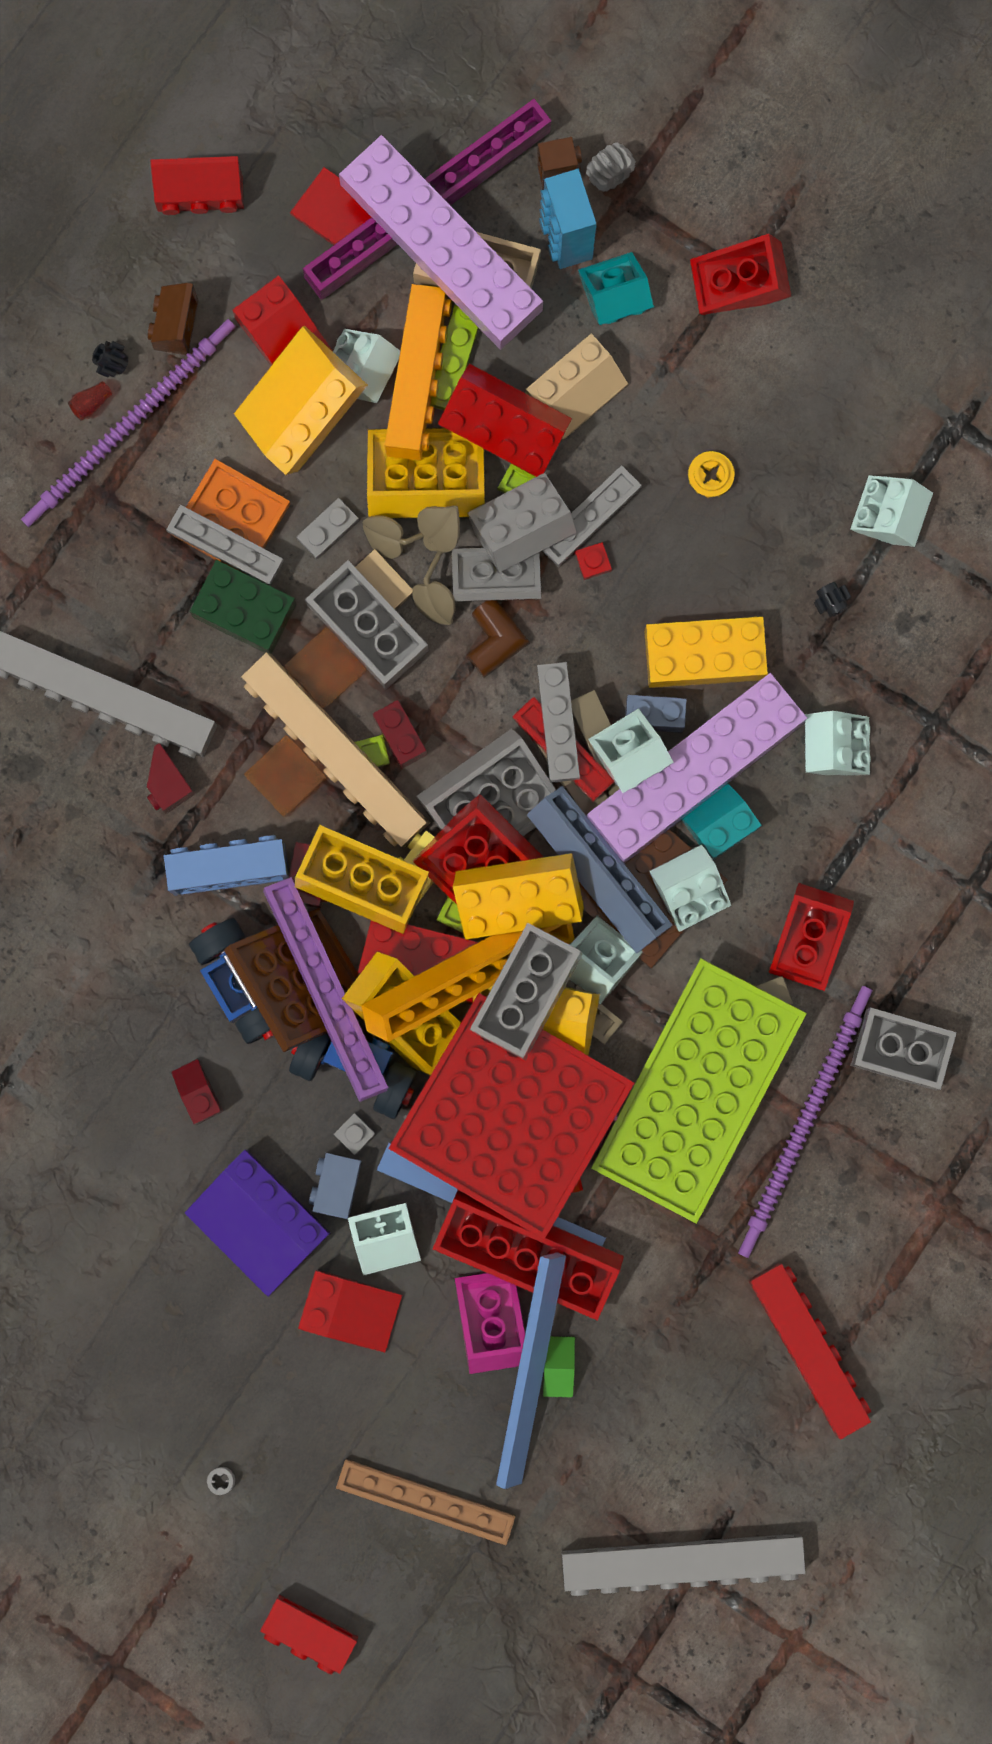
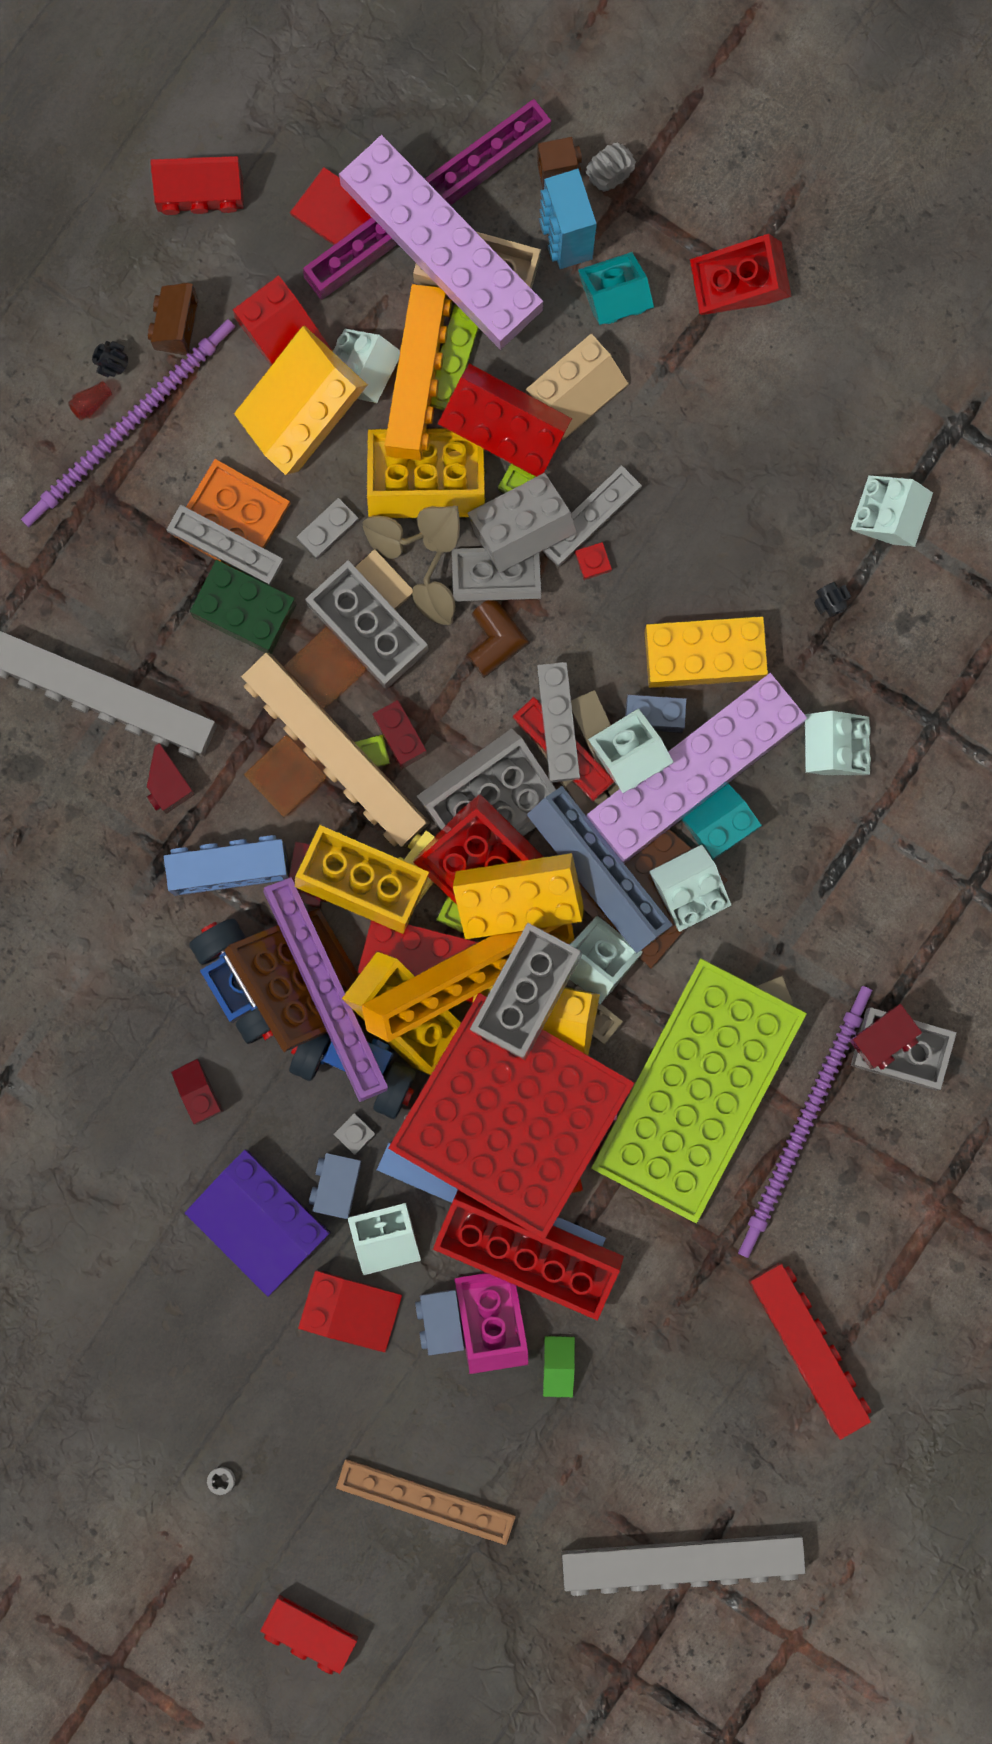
(441, 1322): none -> sand blue brick
(531, 1370): medium blue tile -> none
(708, 461): yellow gear -> none
(811, 936): red slope -> none
(886, 1037): none -> dark red brick

